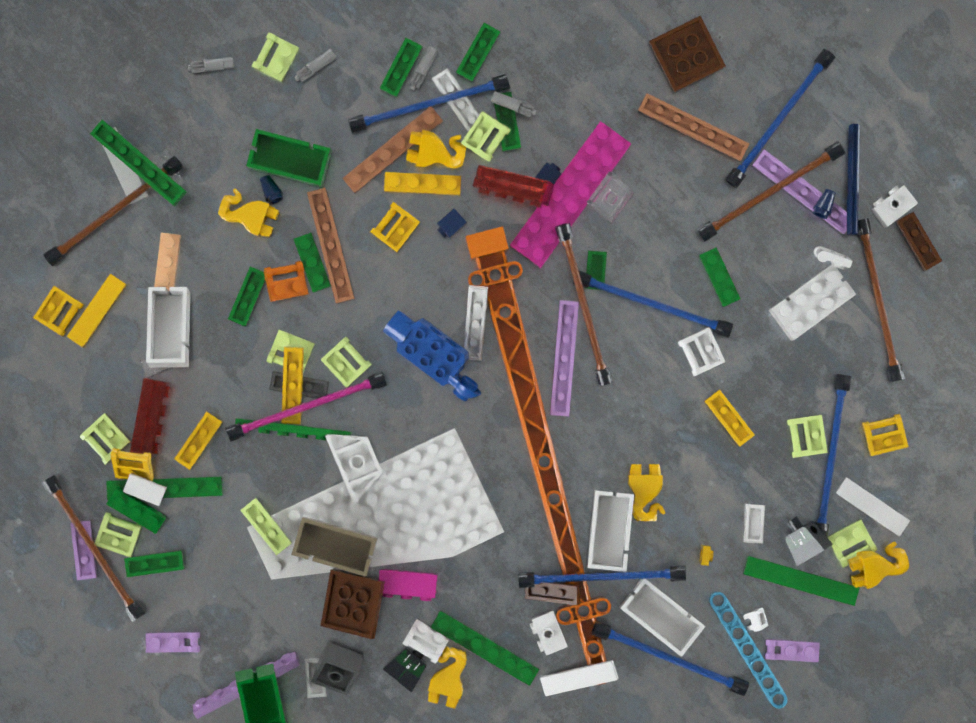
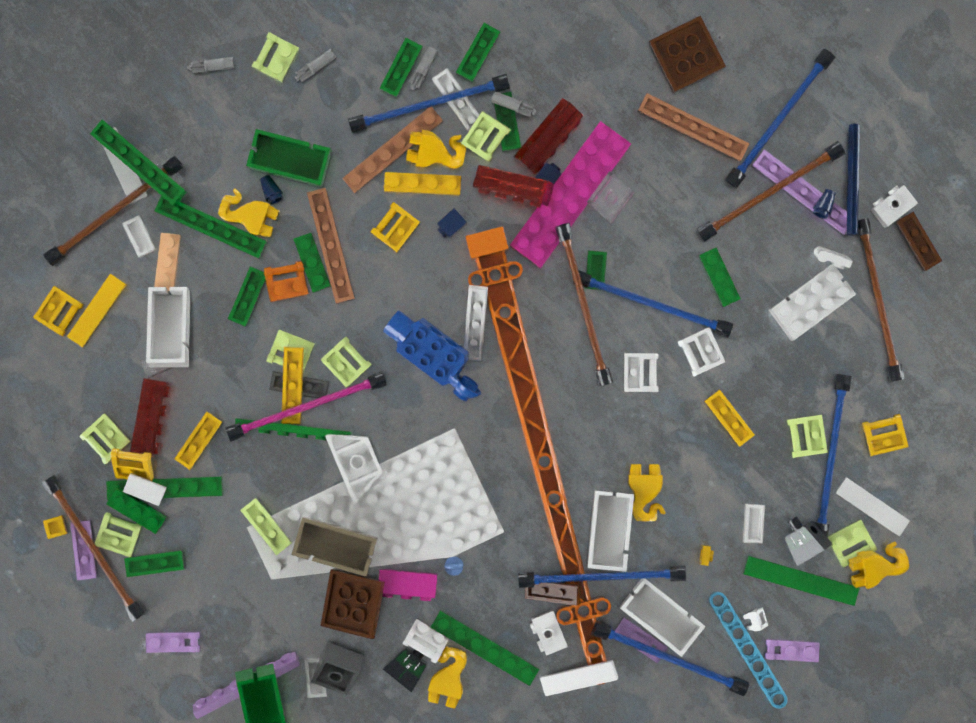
(55, 527): none -> yellow plate
(139, 236): none -> white tile
(212, 227): none -> green plate
(454, 565): none -> medium blue tile
(548, 136): none -> clear red brick
(564, 358): lavender plate -> none
(632, 631): none -> lavender plate
(635, 372): none -> white plate

